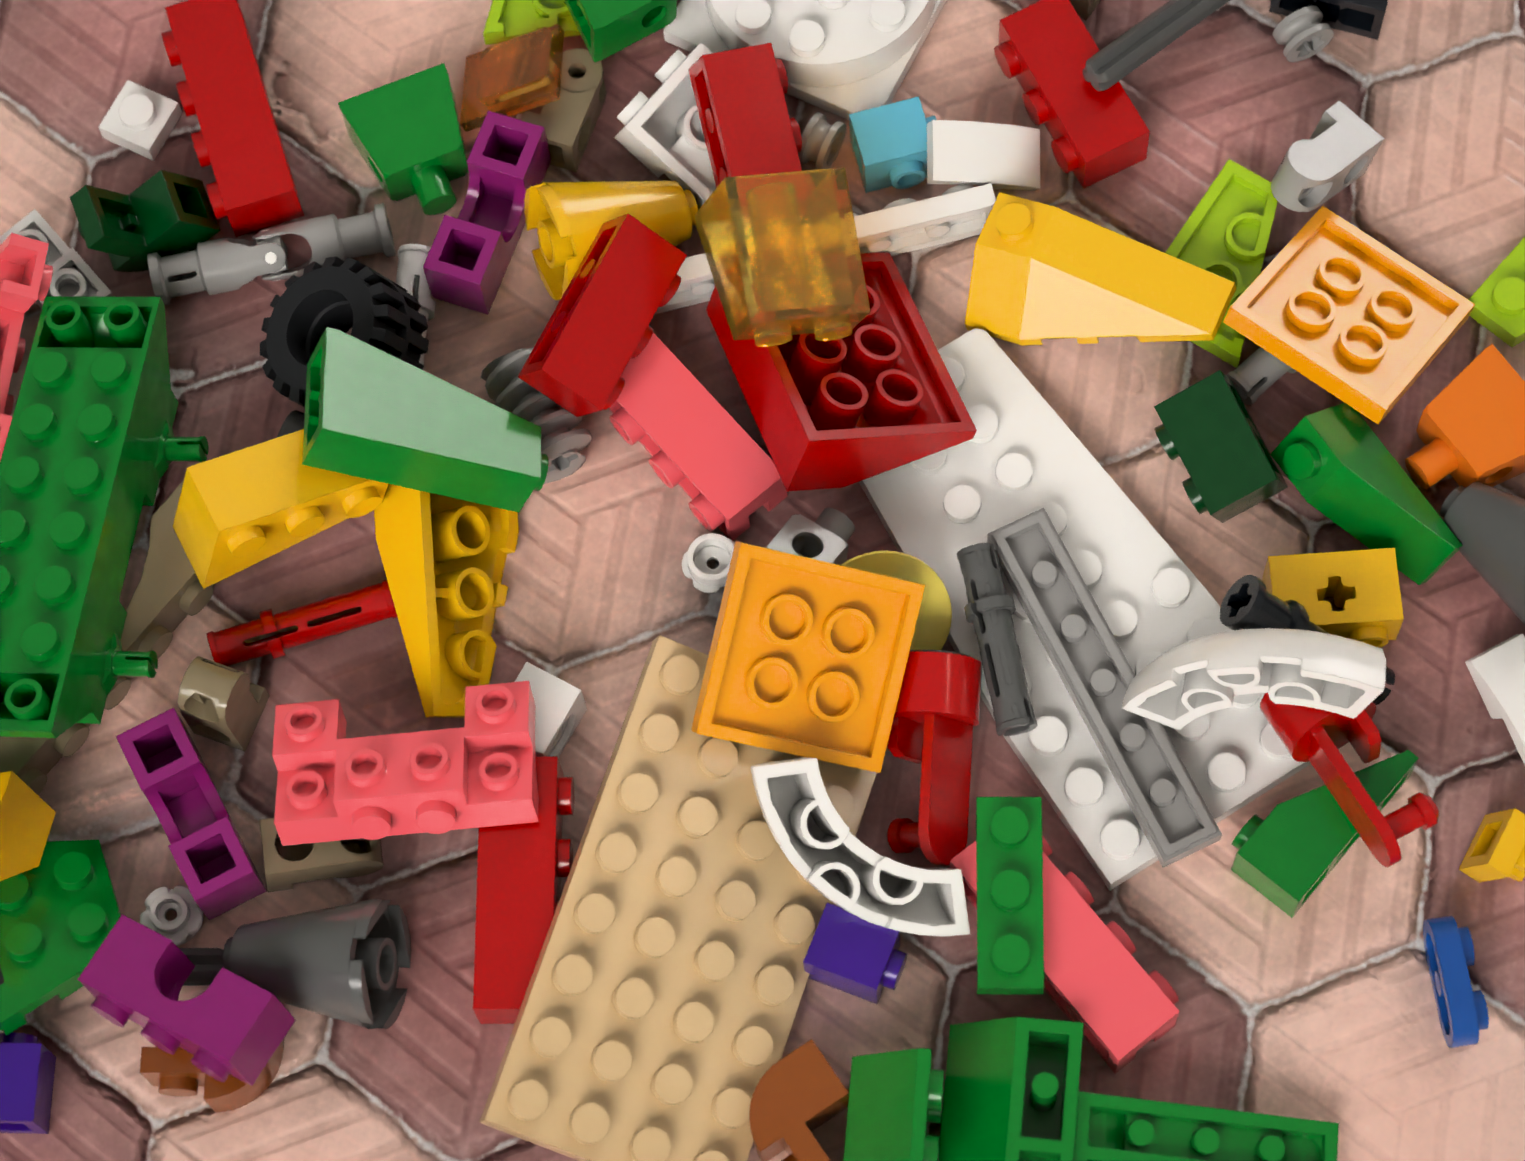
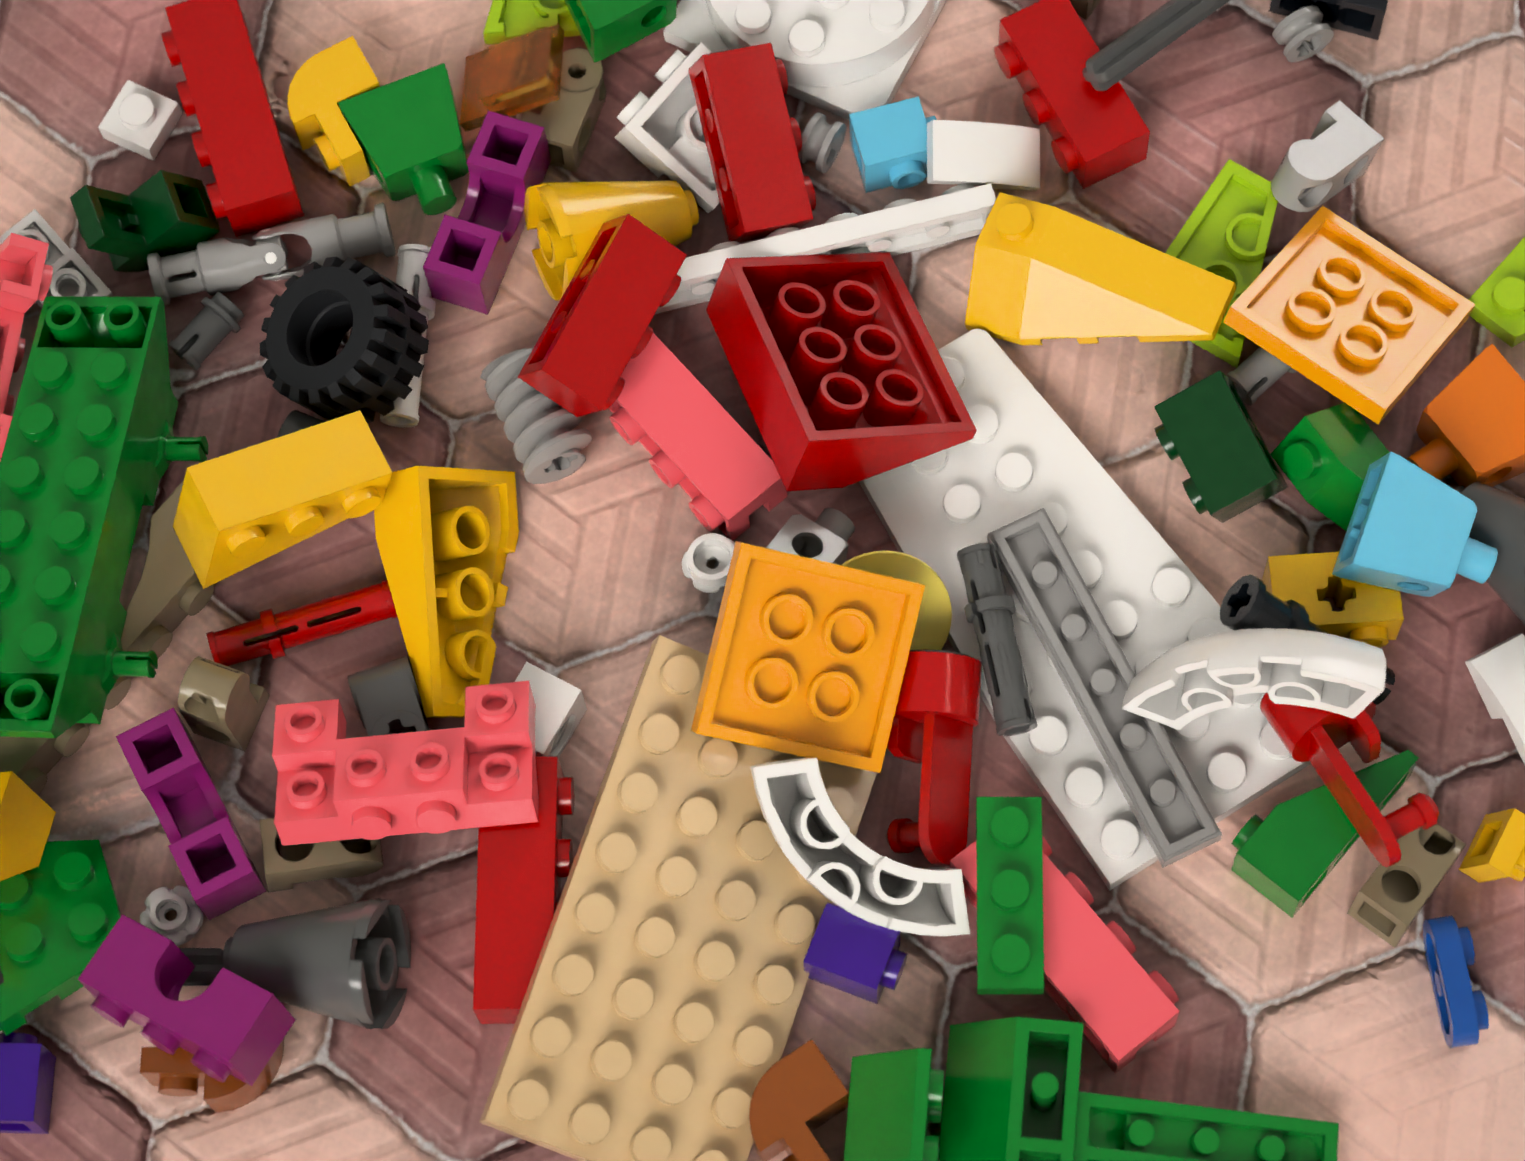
(207, 330): none -> dark grey pin
(314, 108): none -> yellow brick
(388, 698): none -> dark grey piece
(414, 430): slope -> none
(785, 255): clear yellow slope -> none
(1399, 892): none -> dark tan leg
(1411, 532): none -> medium azure torso

